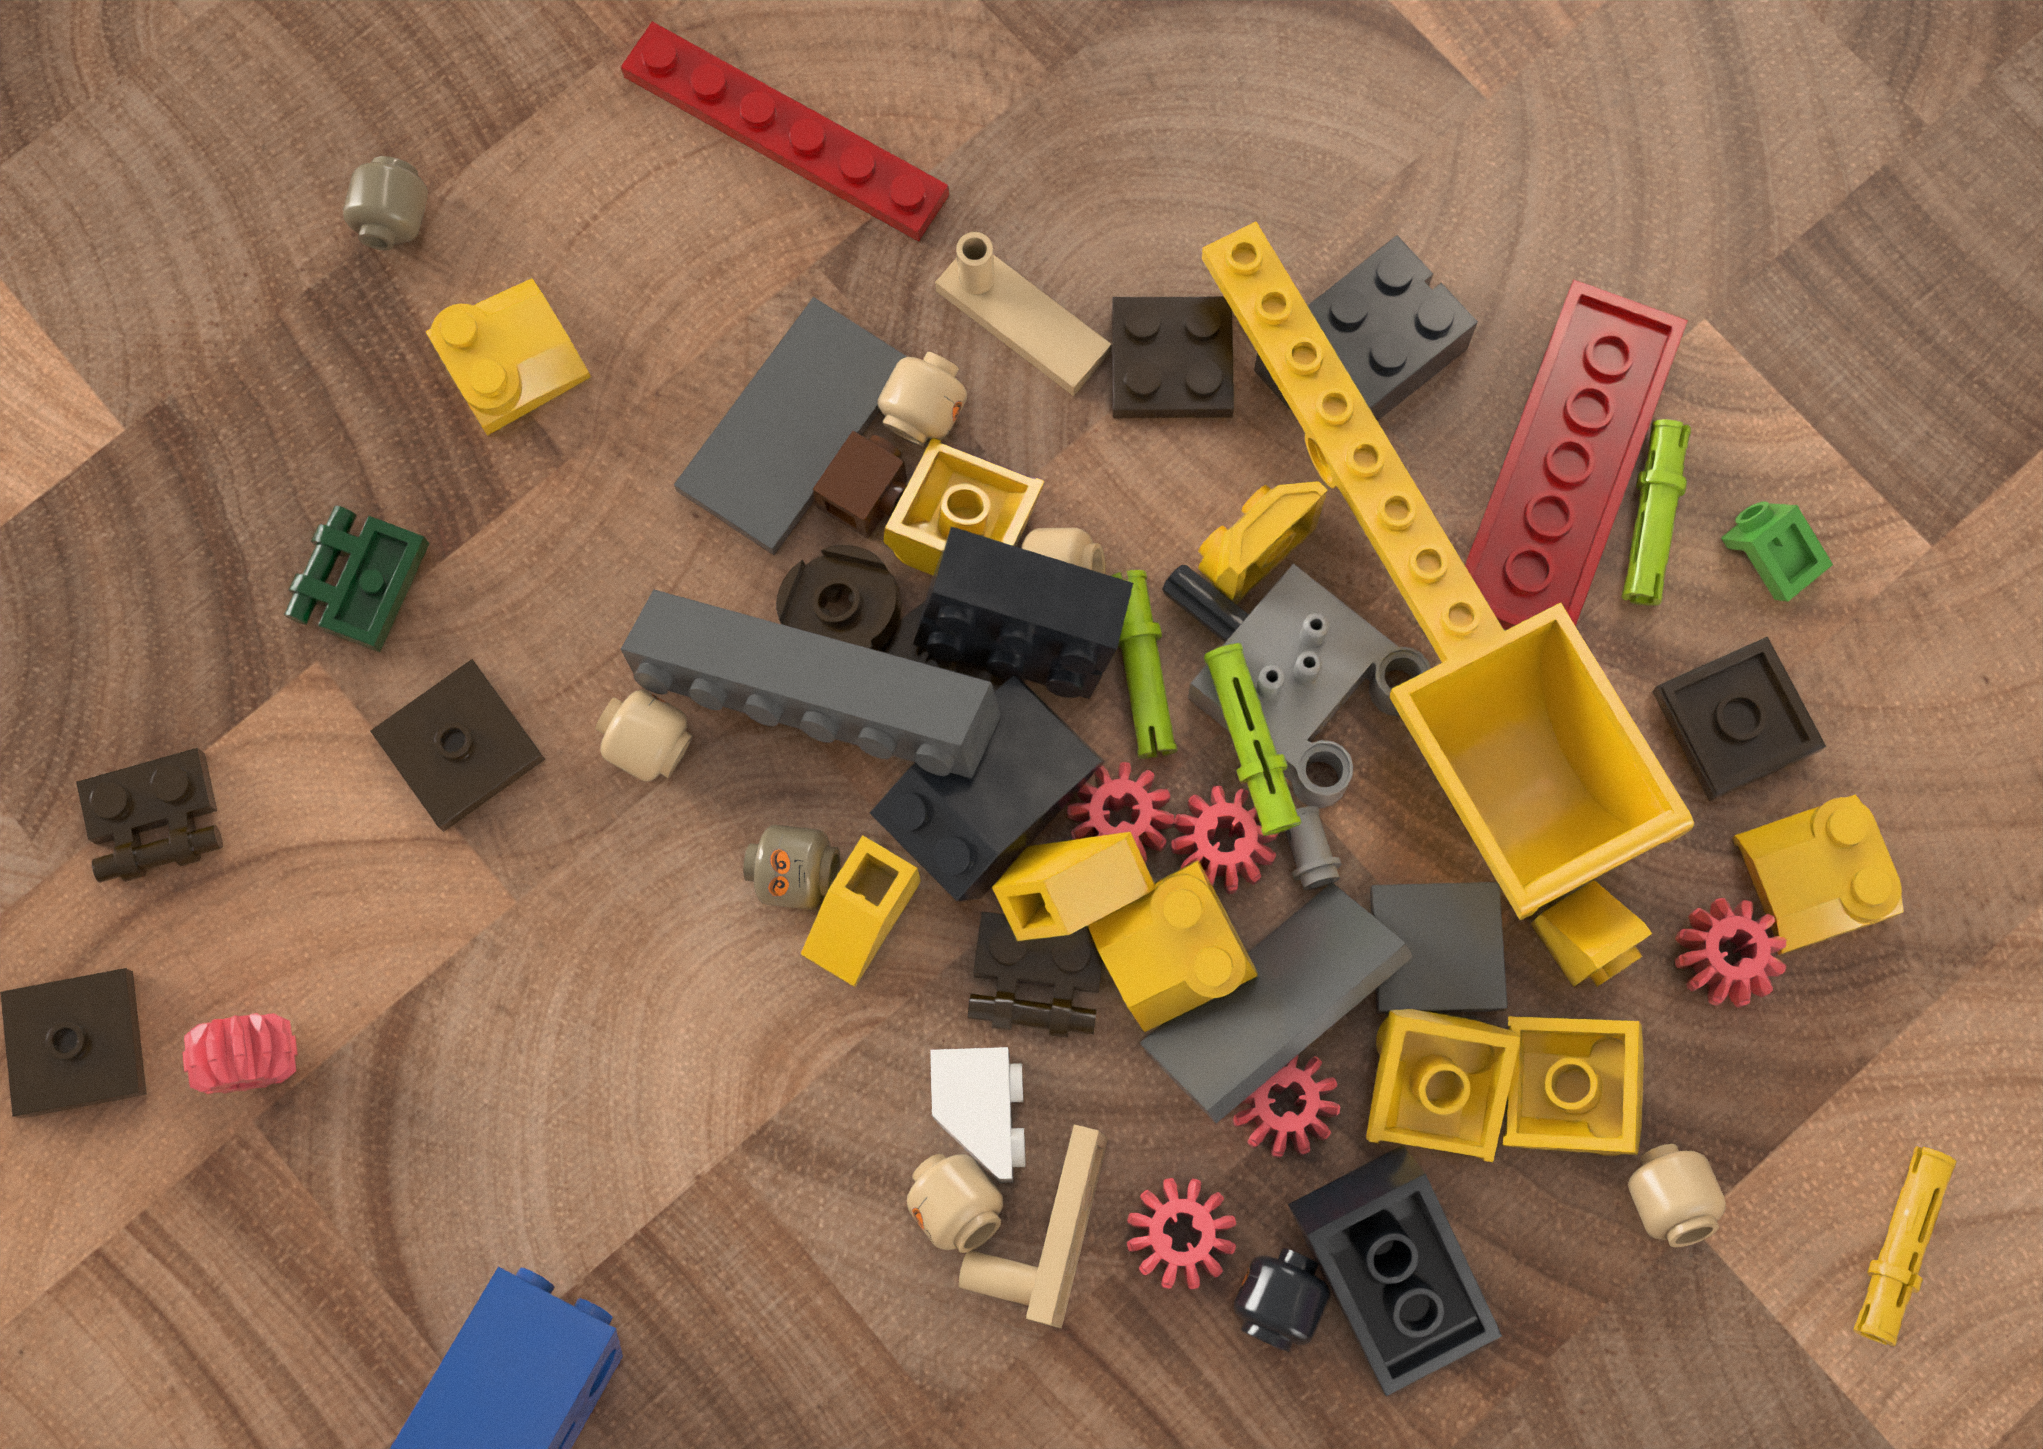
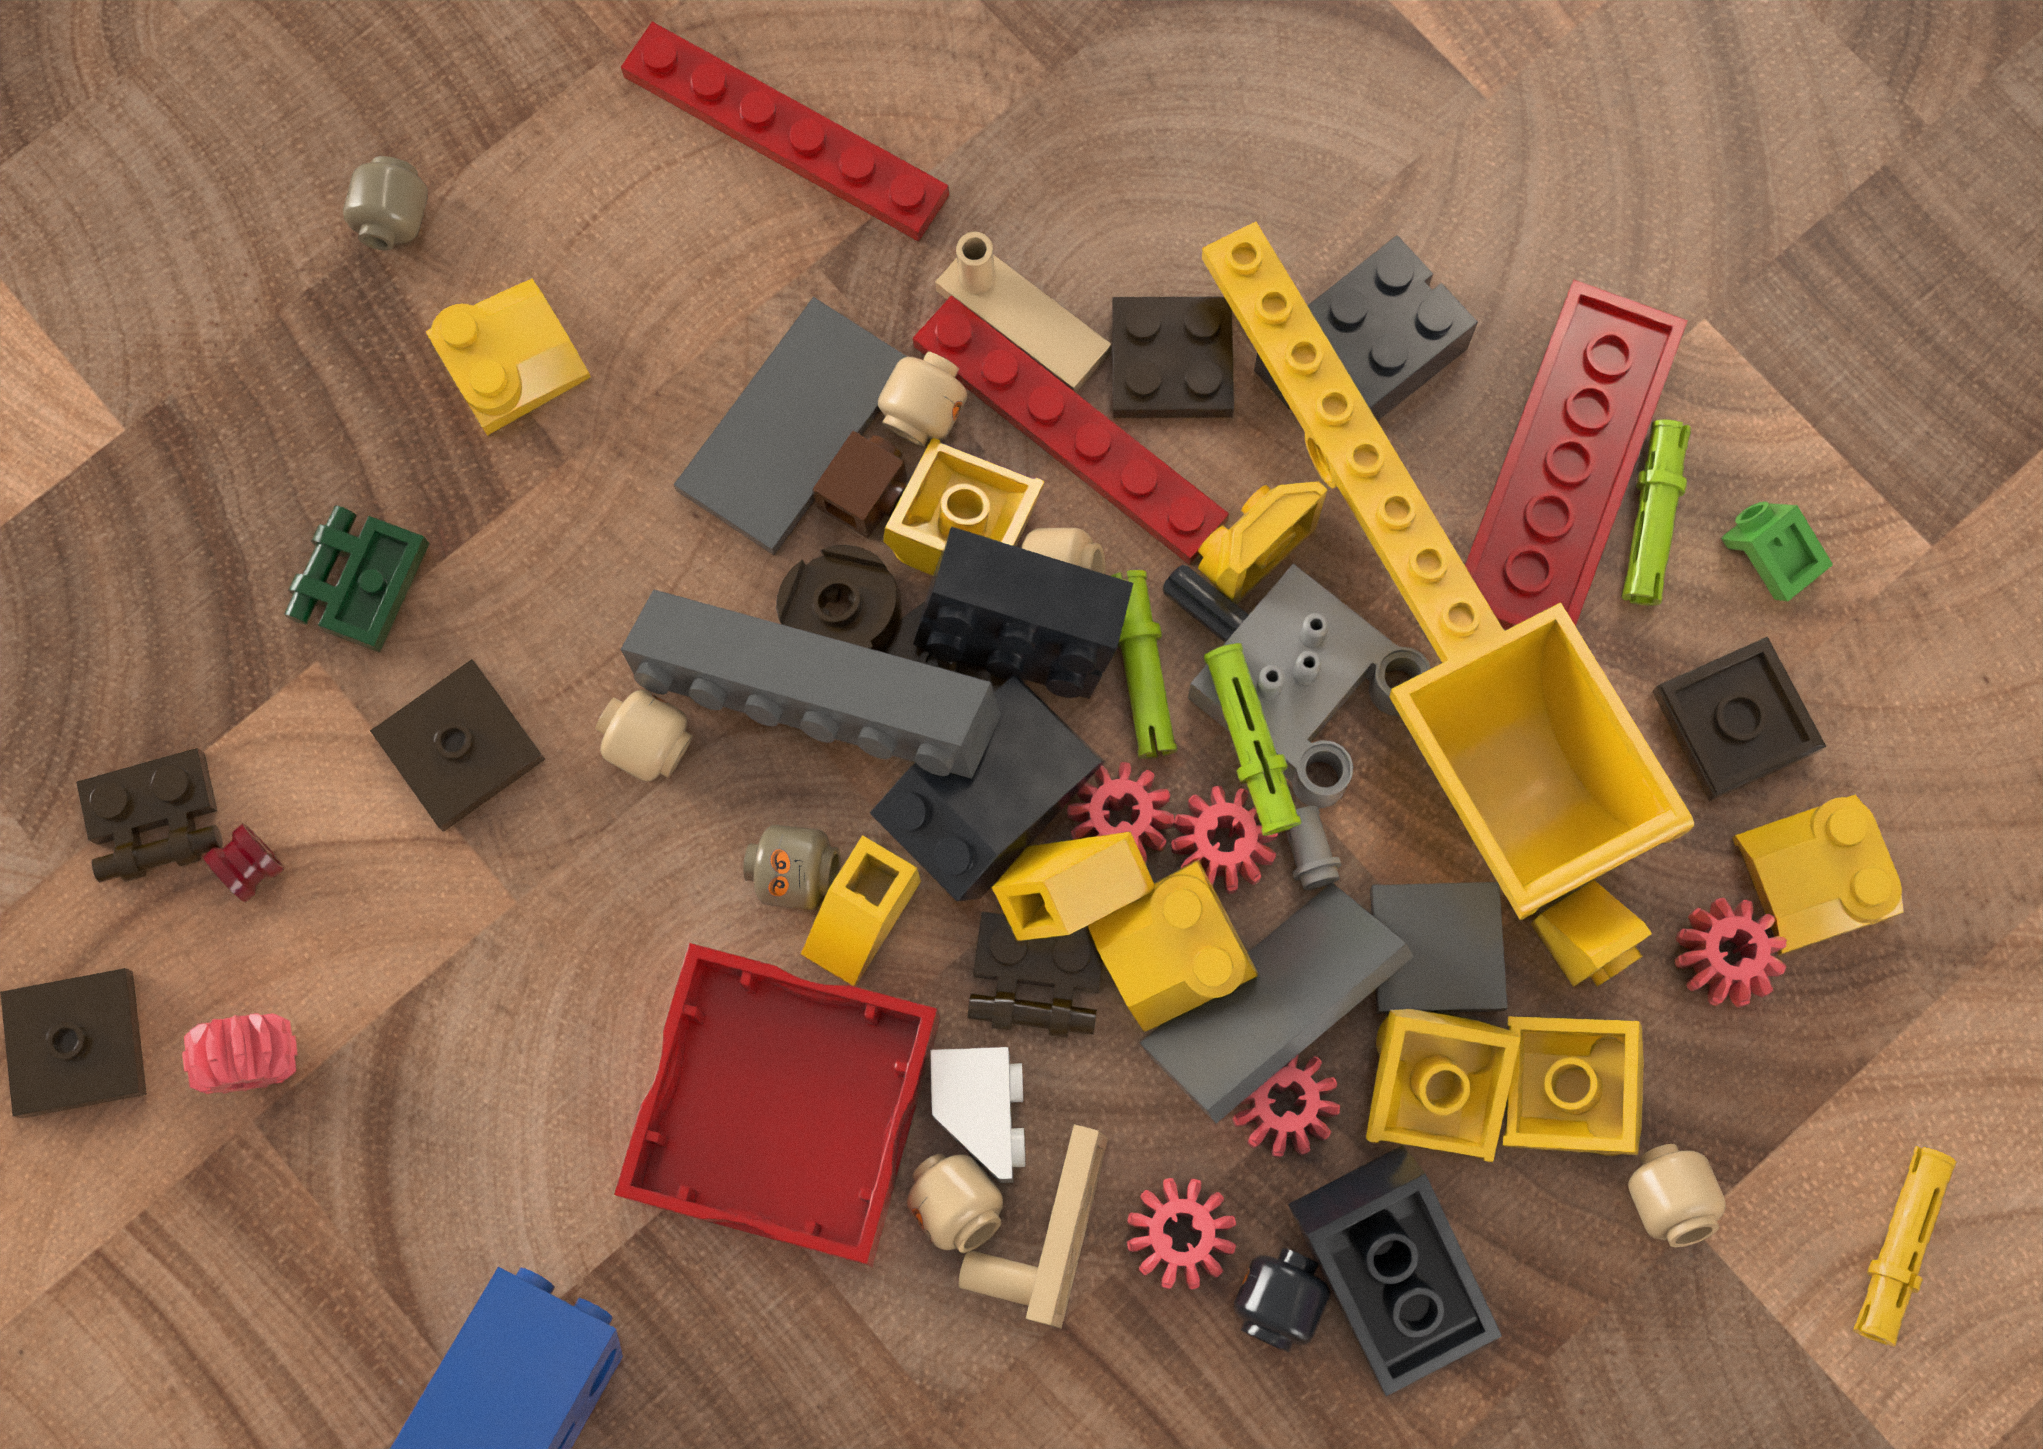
(243, 863): none -> dark red wheel
(779, 1105): none -> red tile
(1072, 430): none -> red plate

